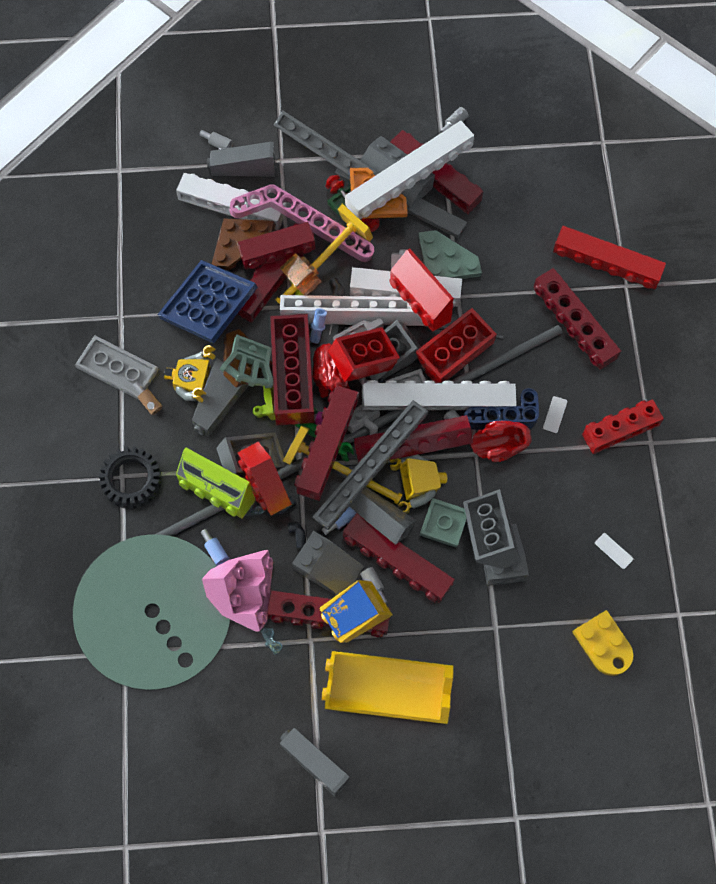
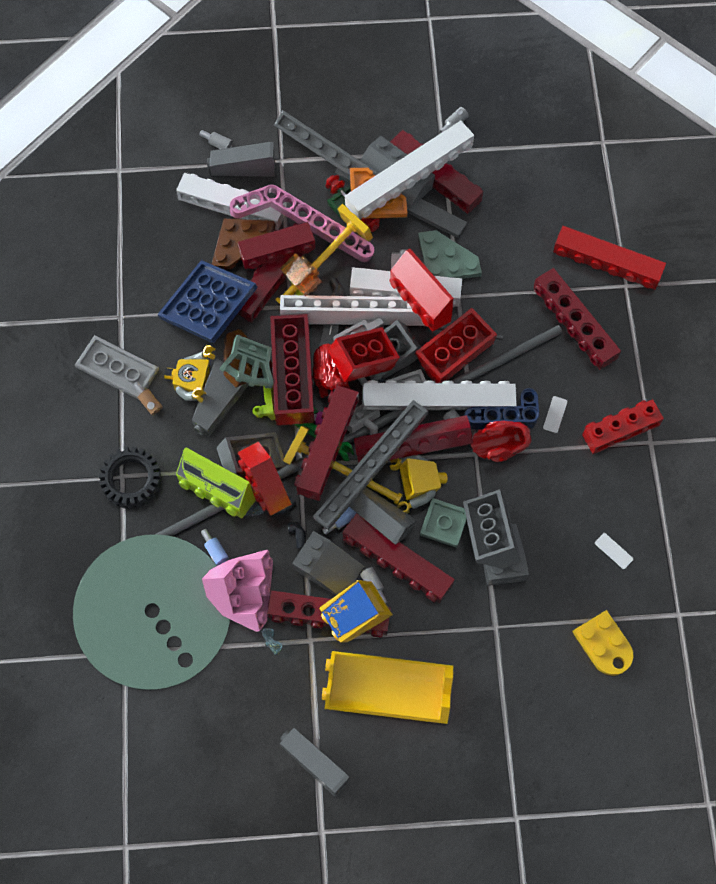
(318, 325): light blue axle -> none

